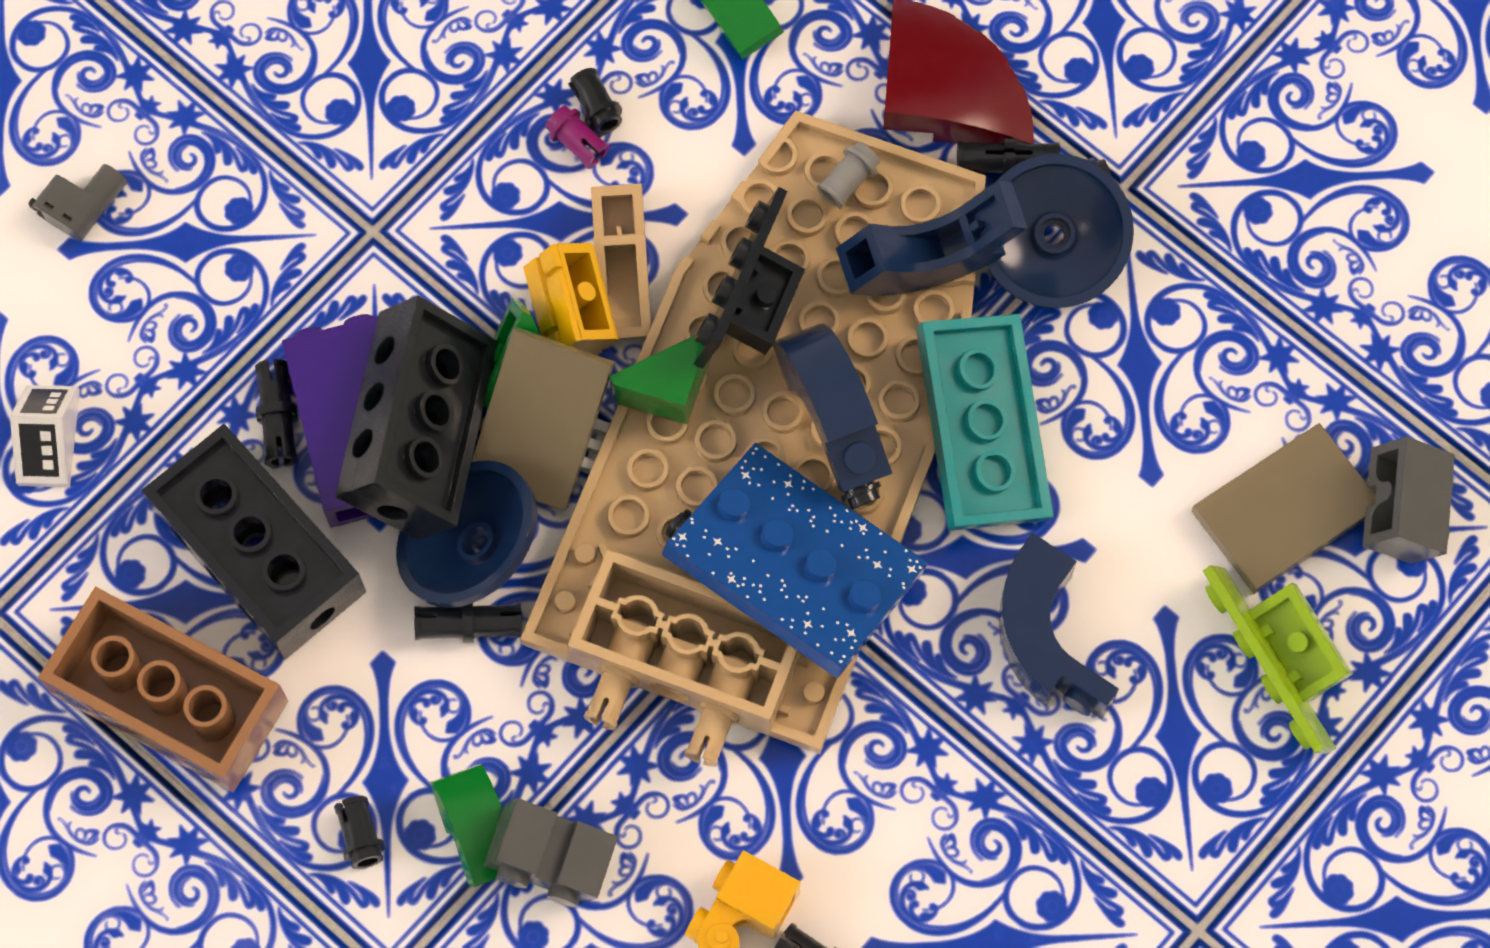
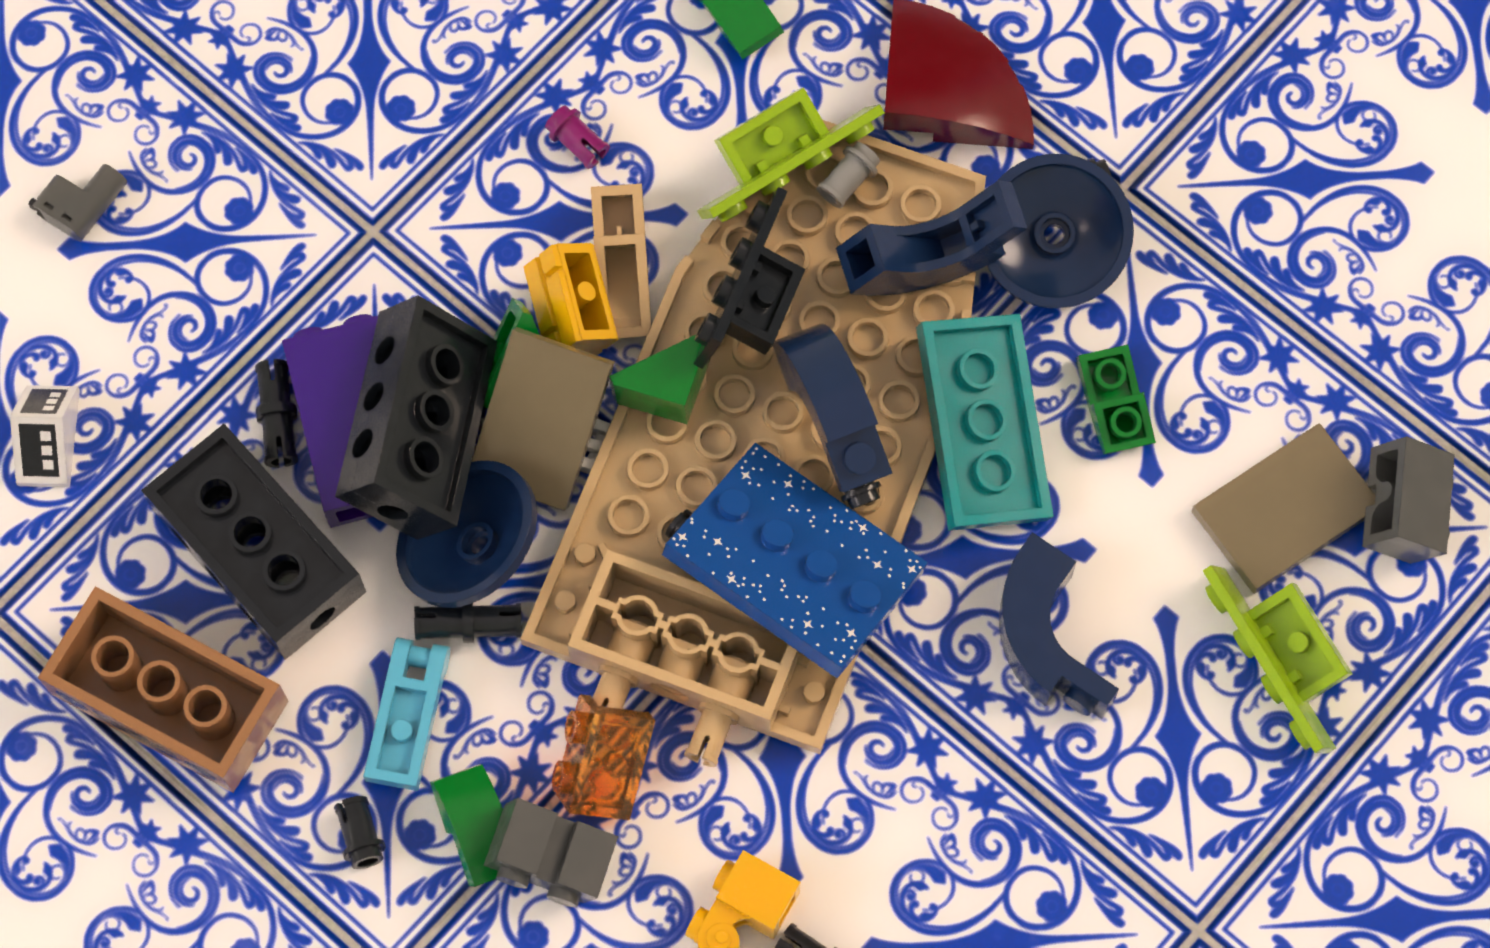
(406, 715): none -> medium azure plate
(601, 112): black pin -> none
(602, 759): none -> clear orange bracket
(777, 142): none -> lime bracket
(1000, 156): black pin -> none
(1115, 399): none -> green slope

